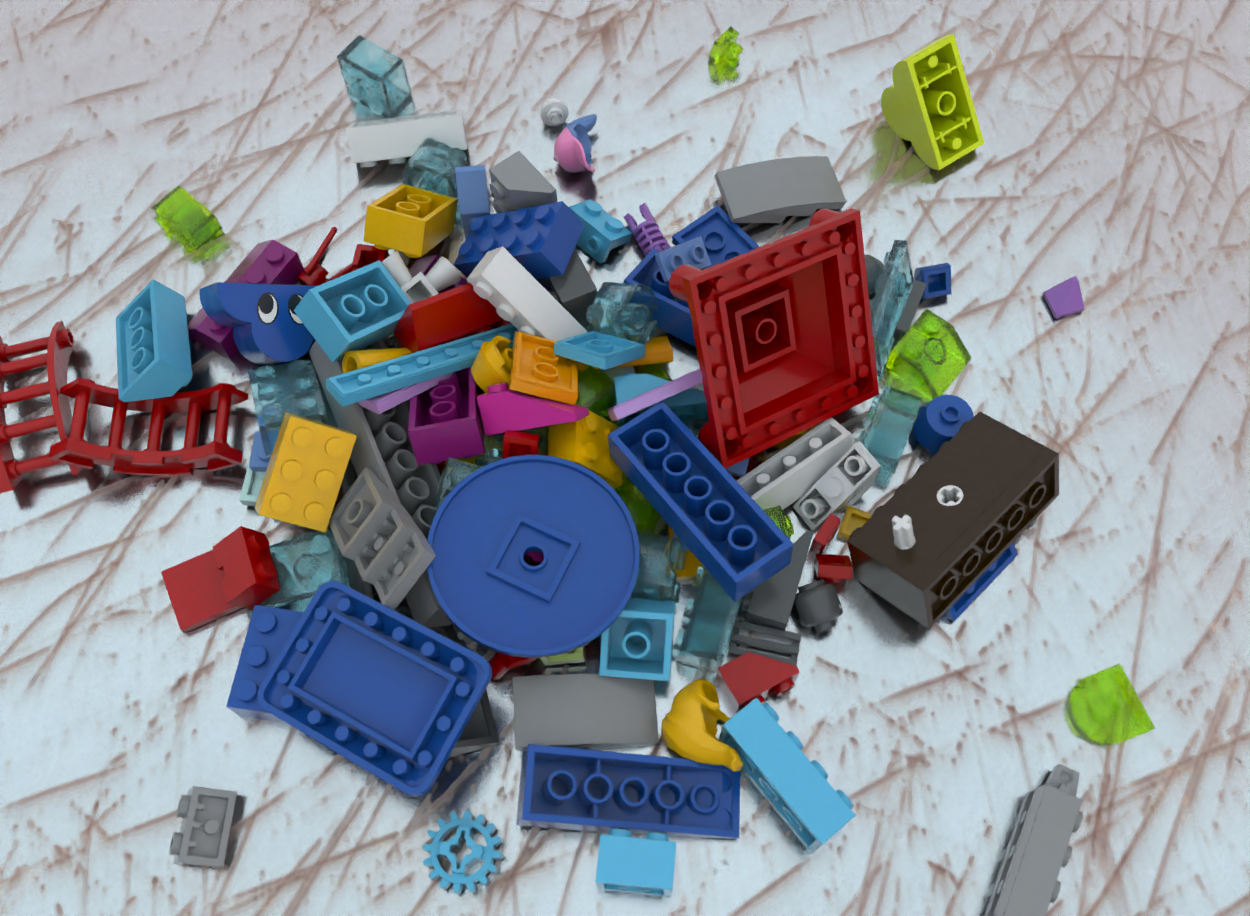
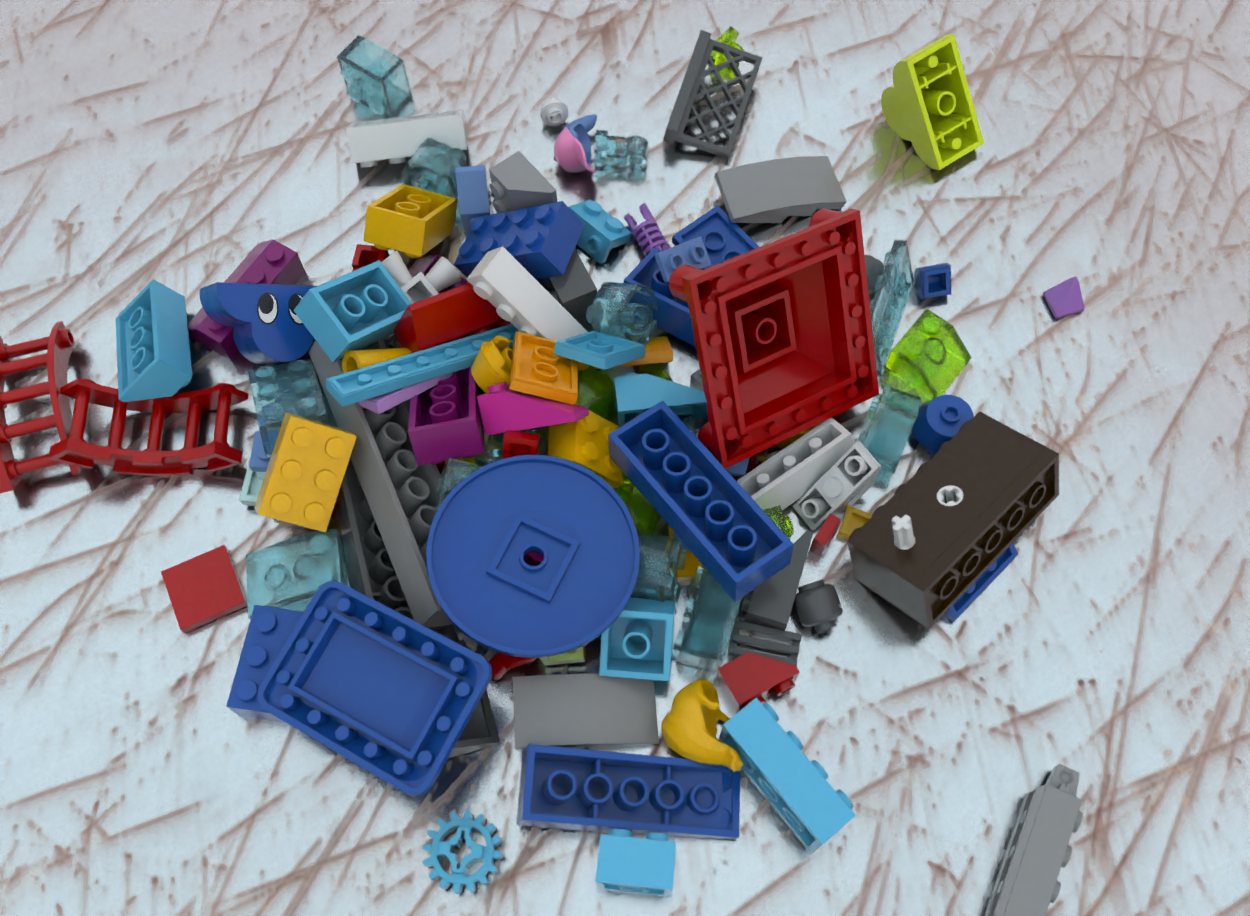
(186, 218): clear neon green brick -> none
(204, 827): light grey bracket -> none
(247, 568): red brick -> none
(314, 273): red plant -> none
(380, 538): light grey slope -> none
(620, 152): none -> clear light blue leg
(655, 395): lavender tile -> none
(688, 95): none -> dark grey fence
(833, 567): red plate -> none
(909, 310): dark grey tile -> none
(1107, 708): clear neon green tile -> none

